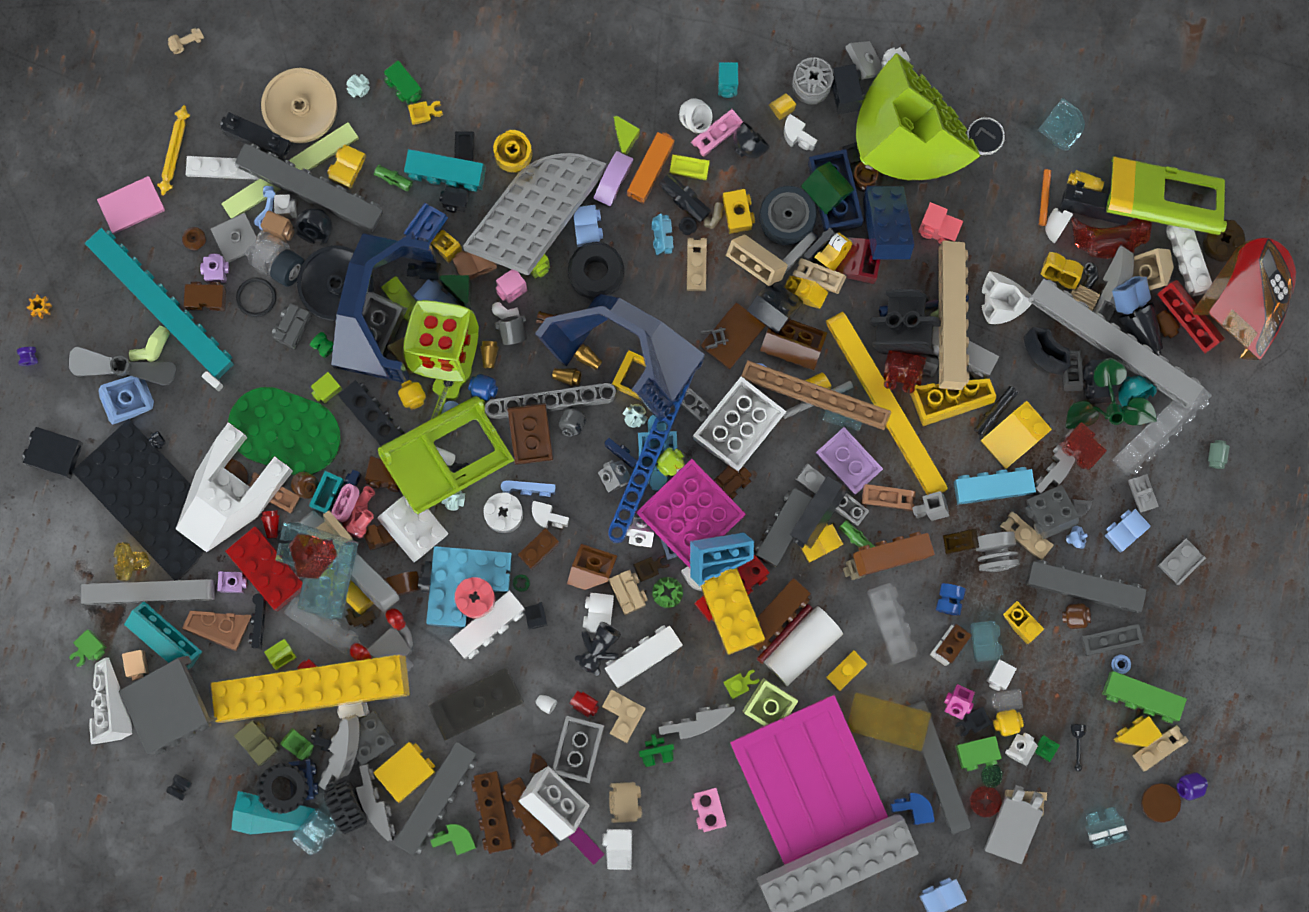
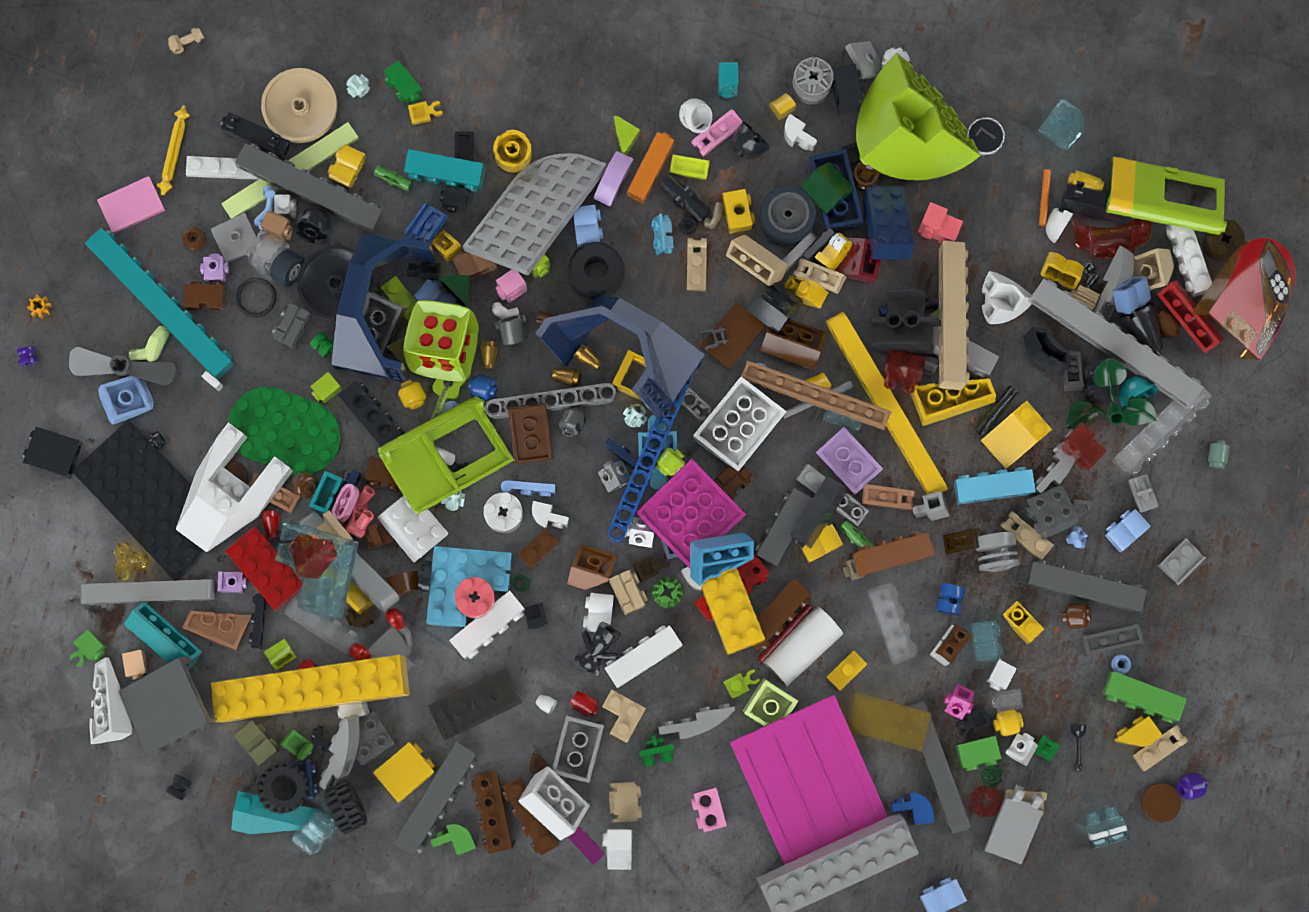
(376, 812): light grey slope -> none

